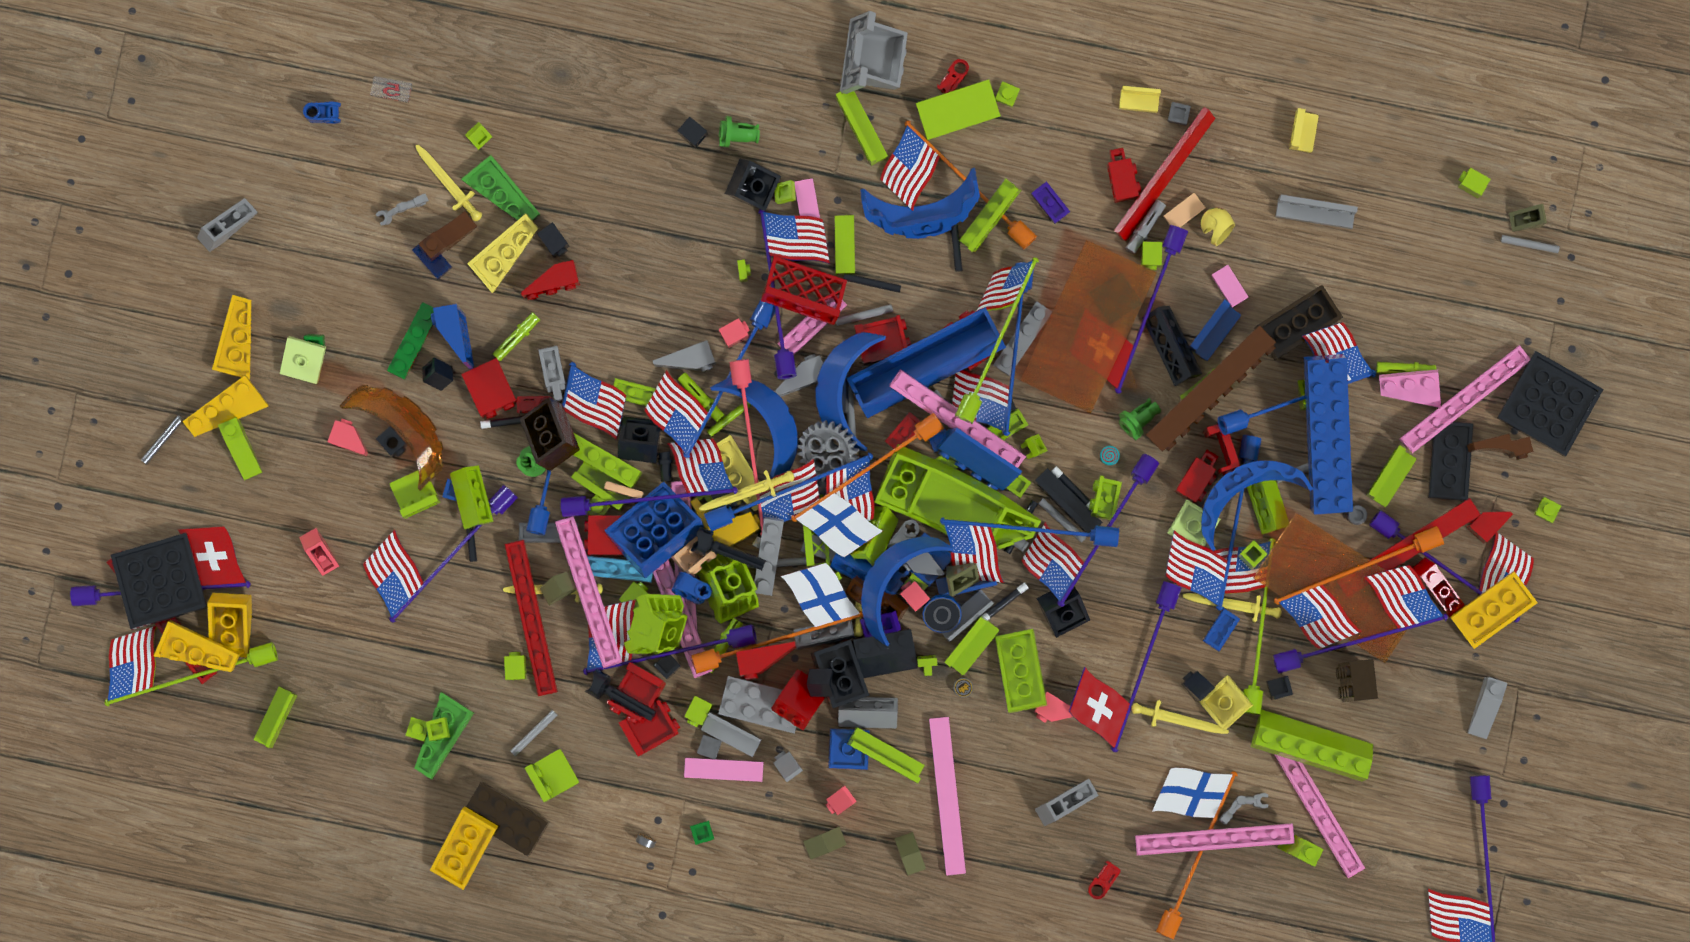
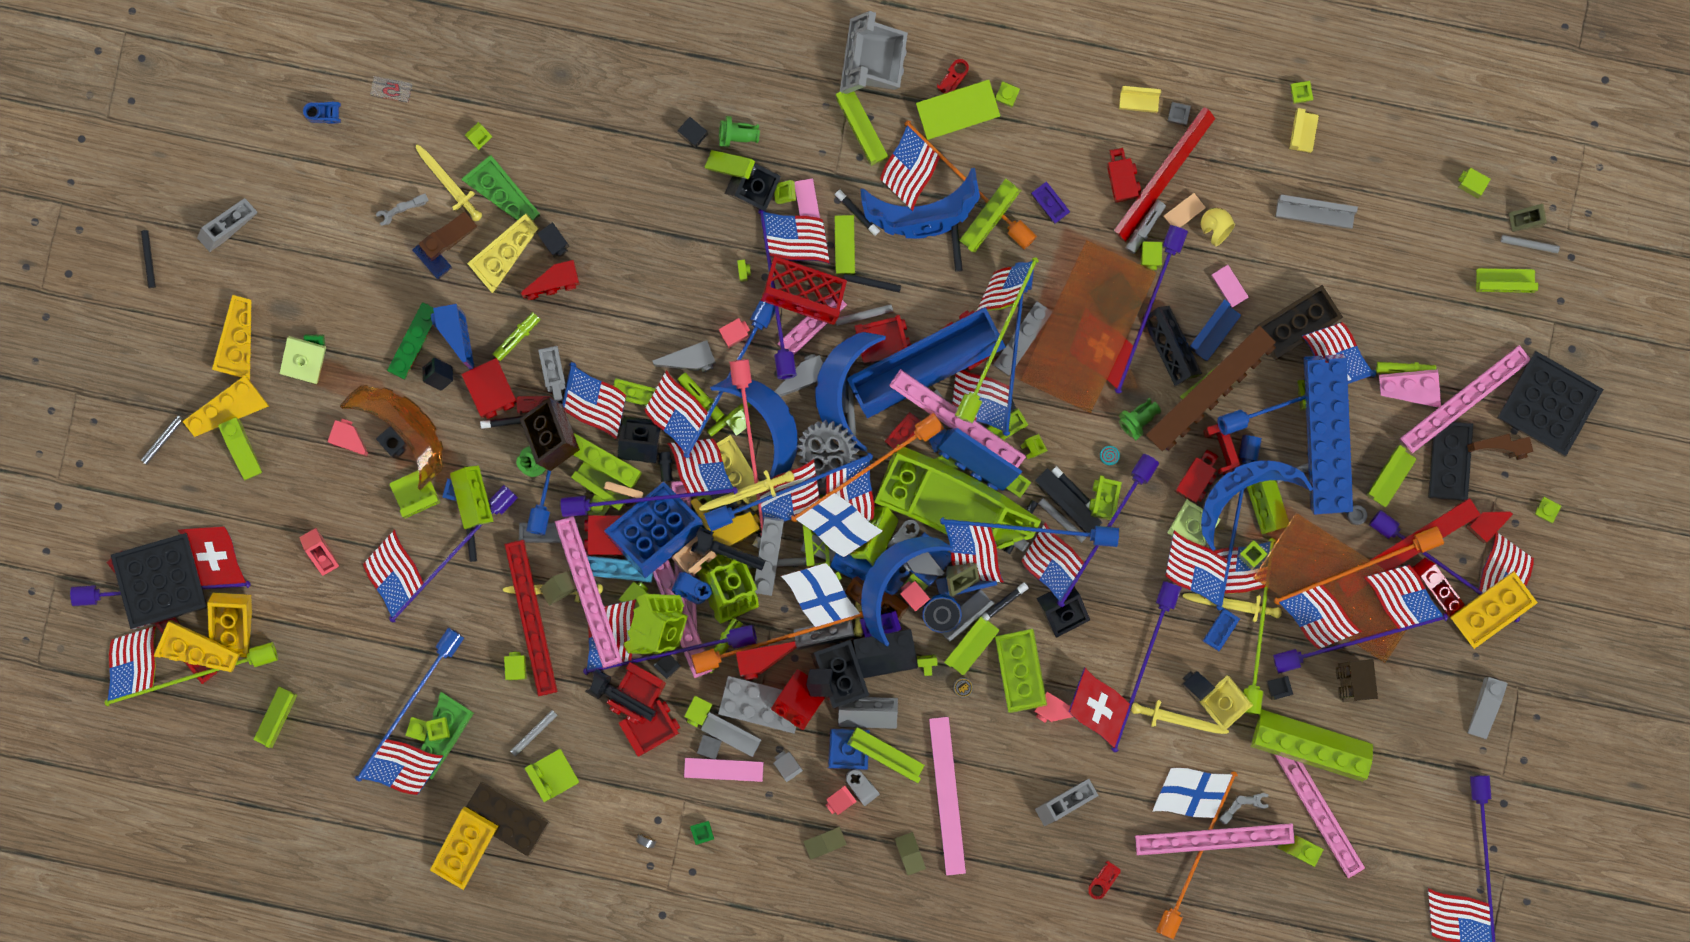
(148, 259): none -> black bar
(399, 763): none -> flag
(729, 164): none -> lime tile
(736, 421): none -> lime plate
(857, 212): none -> black bar
(863, 789): none -> light grey piece
(1301, 92): none -> lime plate
(1506, 280): none -> lime panel

